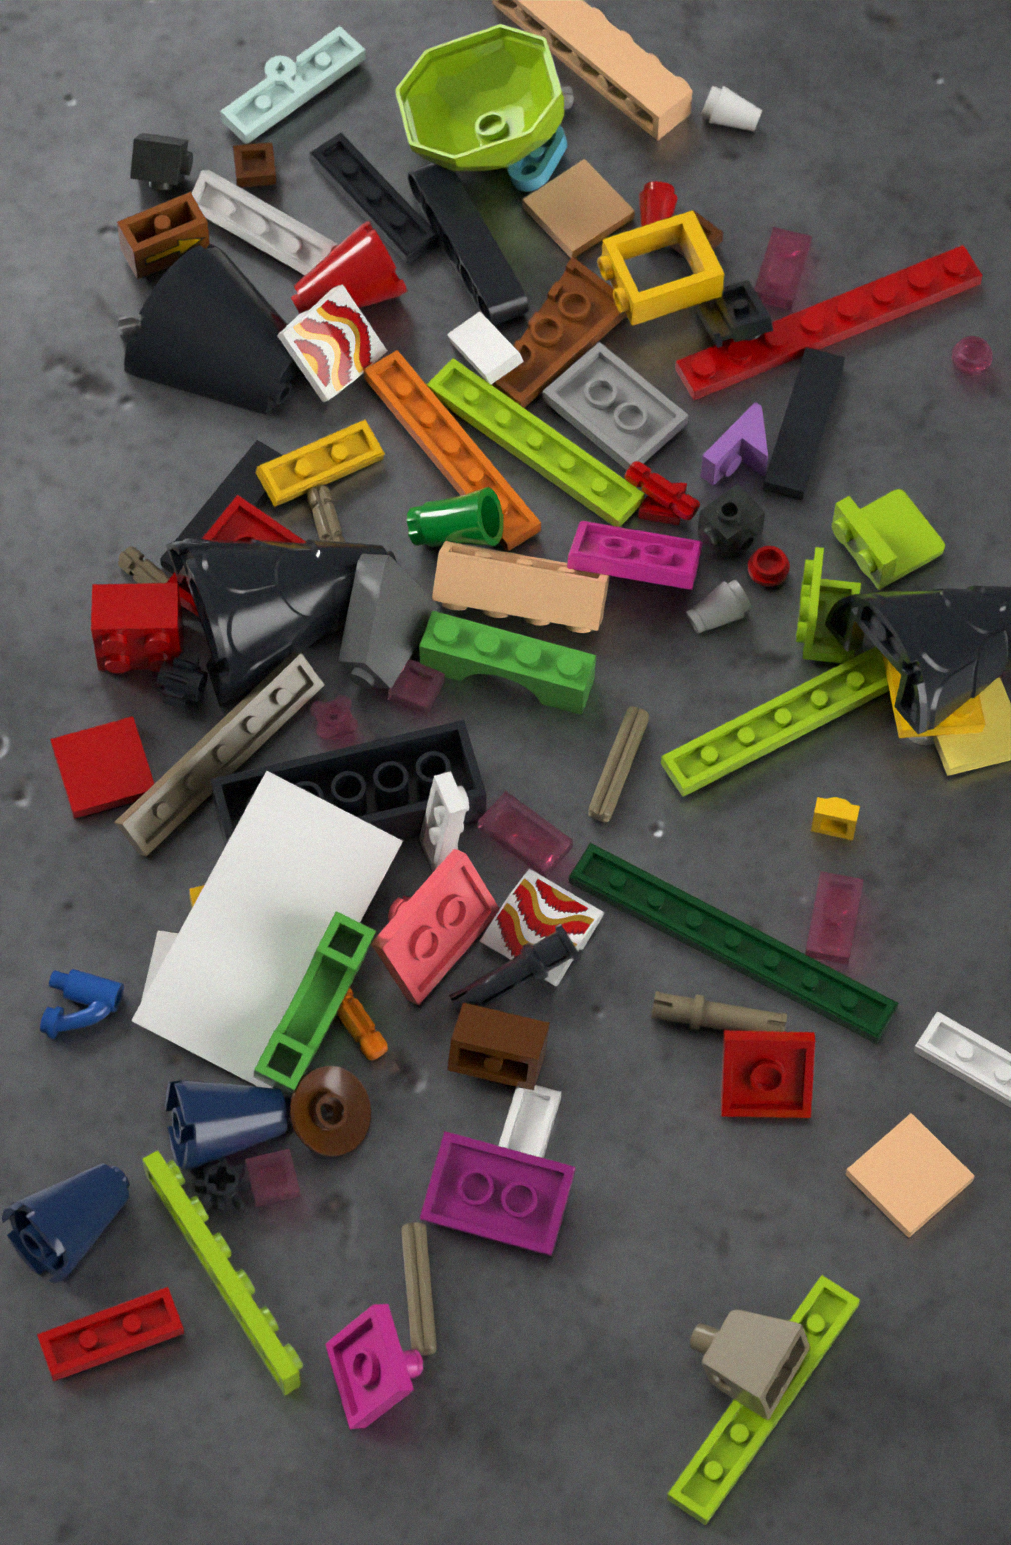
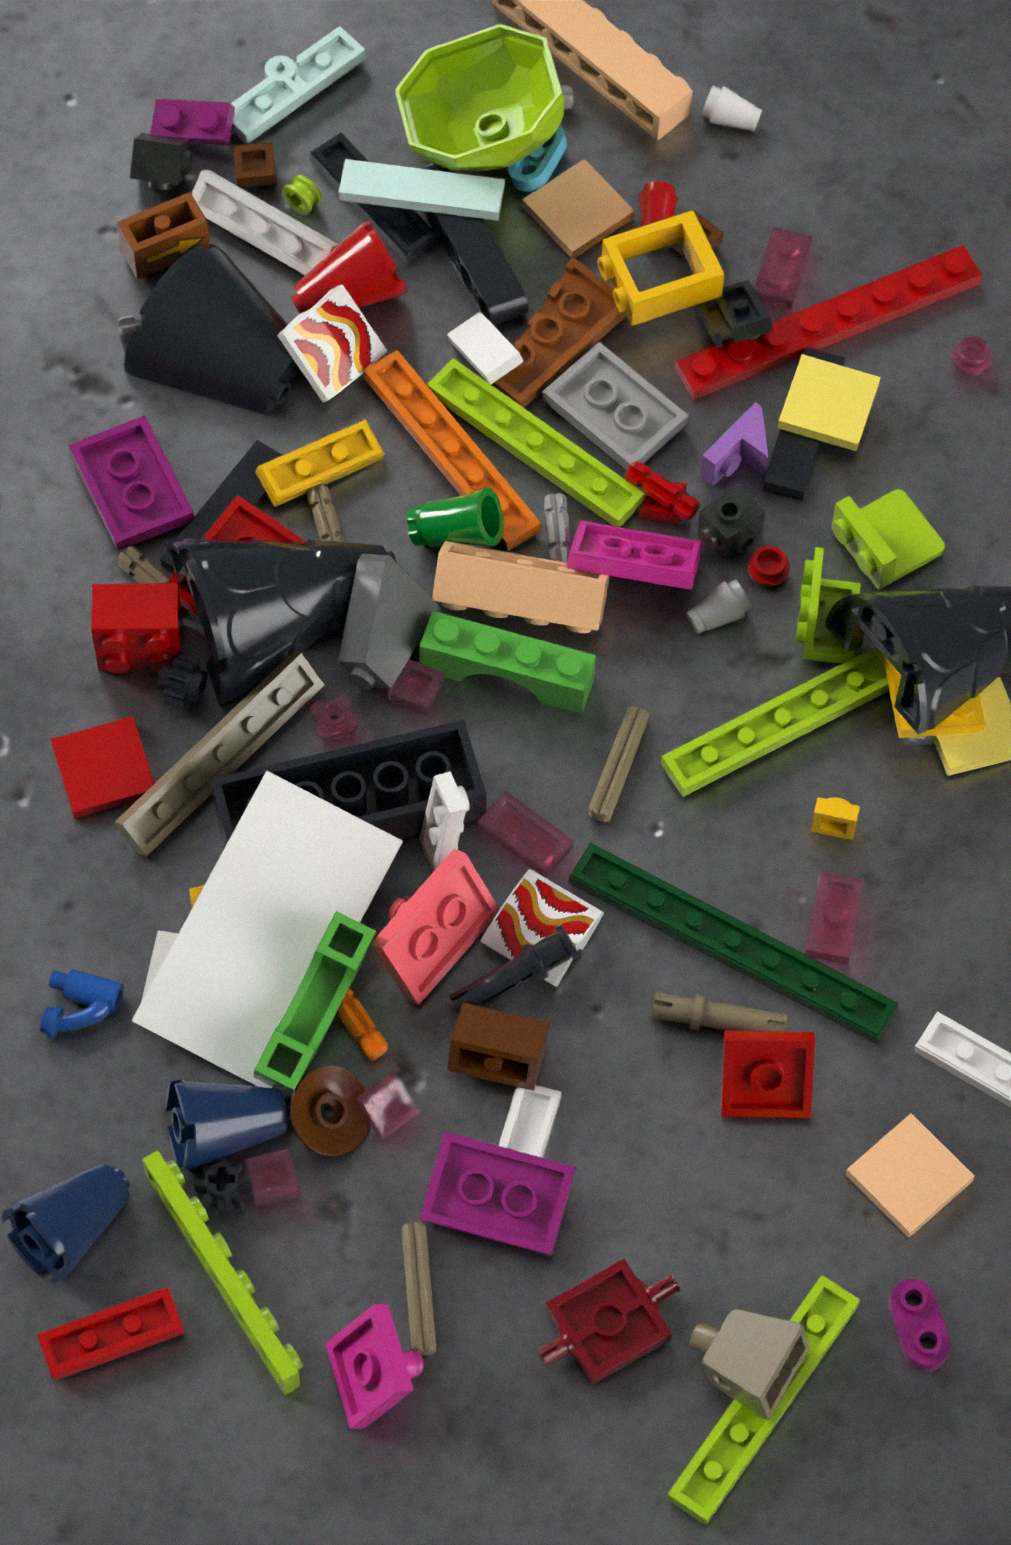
(131, 483): none -> magenta plate
(193, 120): none -> magenta plate
(302, 194): none -> lime bush
(387, 1105): none -> clear pink plate
(421, 189): none -> light aqua tile
(557, 527): none -> light grey axle
(608, 1321): none -> dark red plate
(829, 402): none -> light yellow tile
(919, 1322): none -> magenta plate

